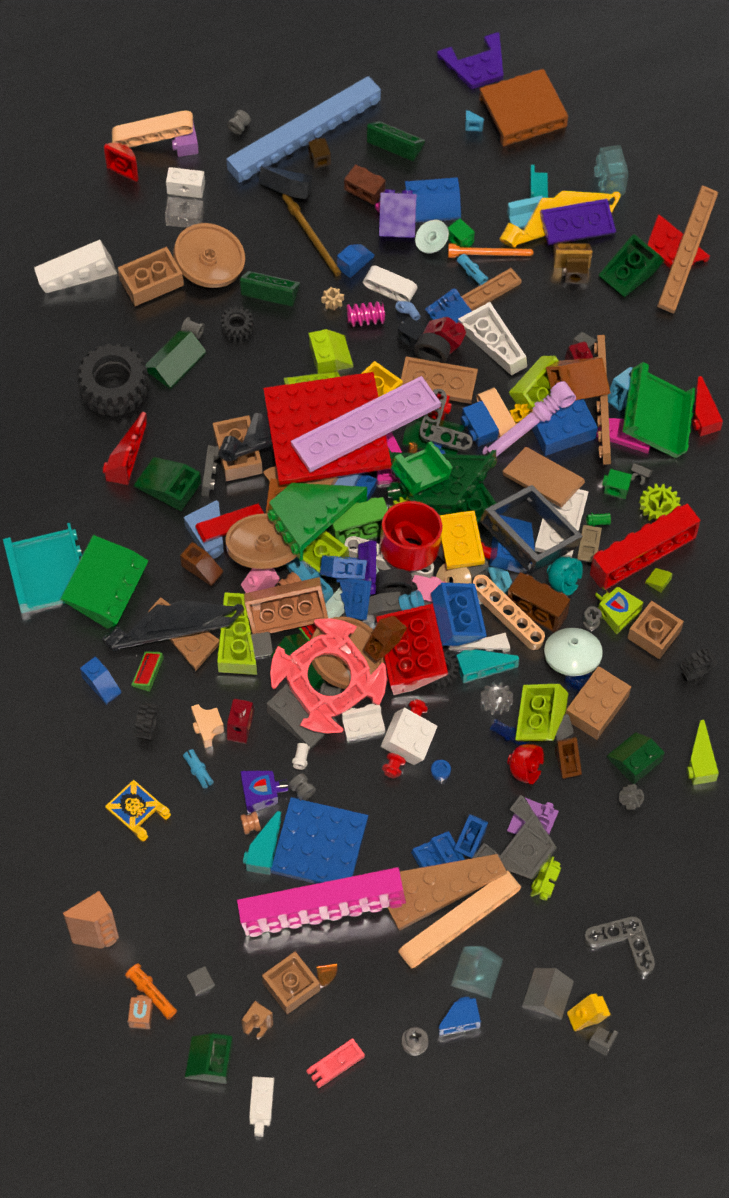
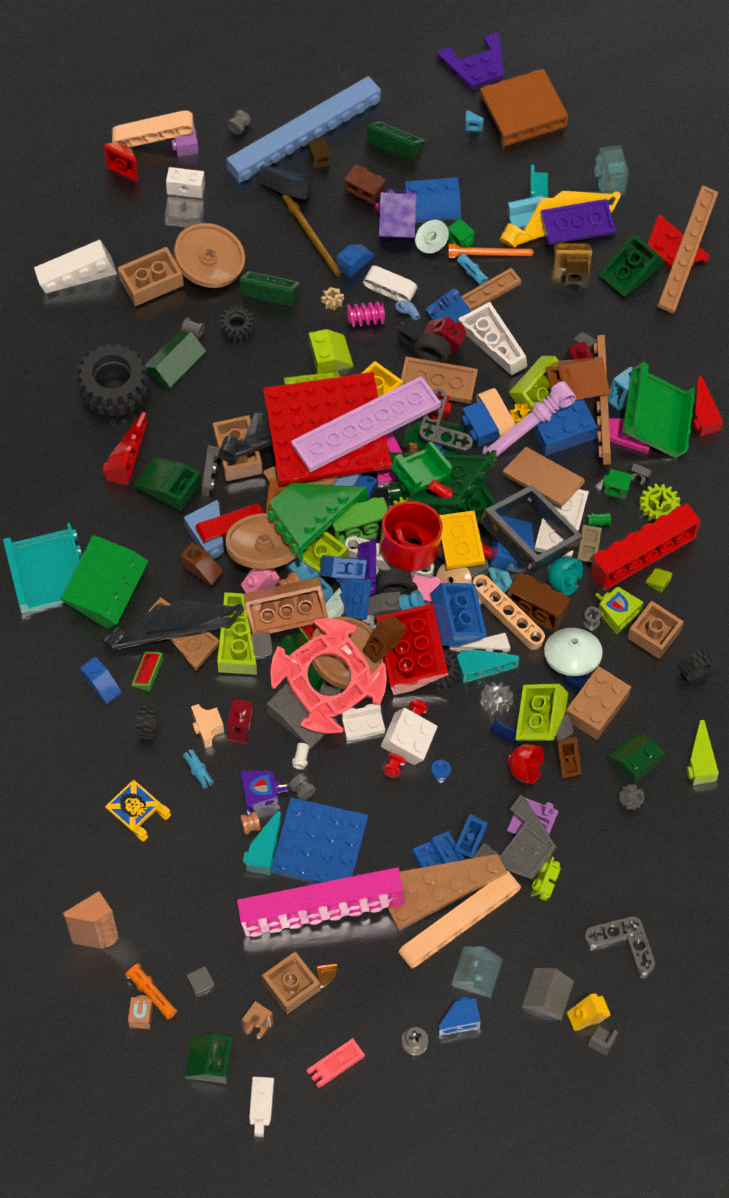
(440, 489): none -> red pin

